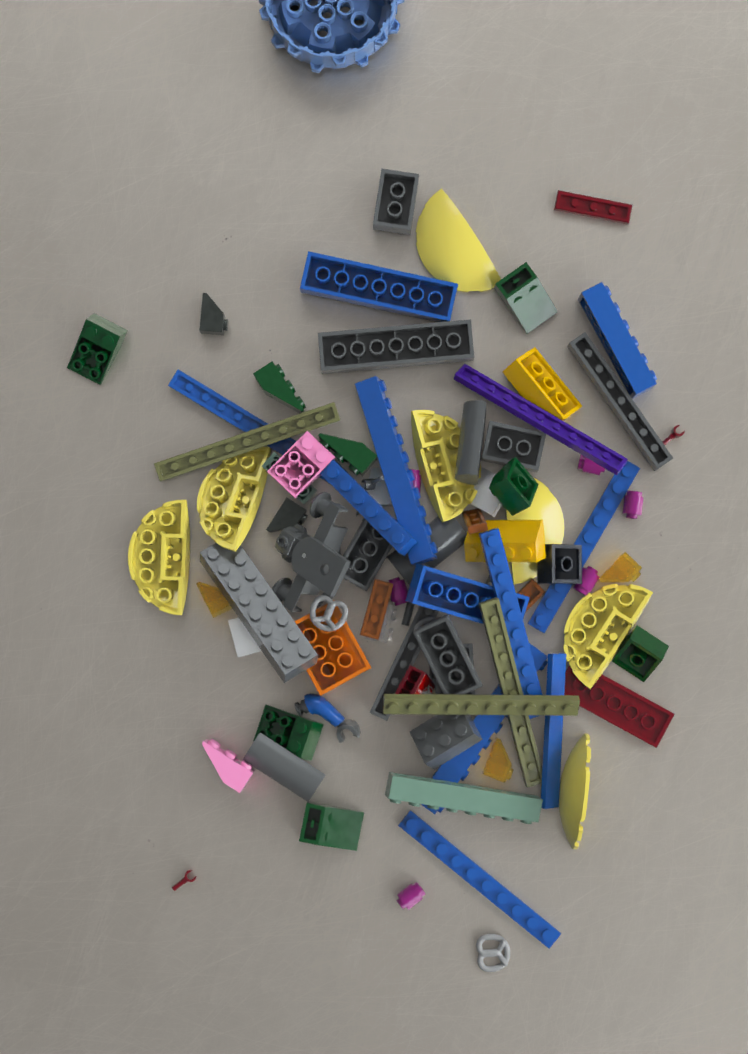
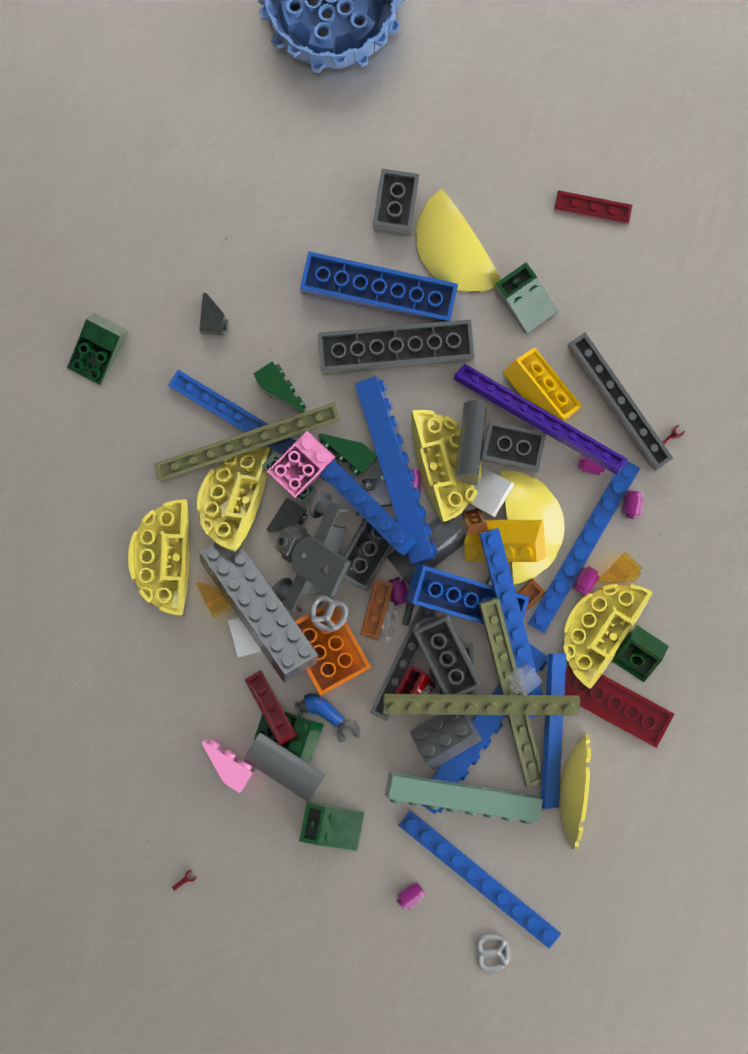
(270, 707): none -> dark red tile
(498, 763): clear yellow slope -> none
(514, 487): dark green slope -> none
(524, 679): none -> clear brick
(561, 565): black slope -> none
(617, 340): blue brick -> none

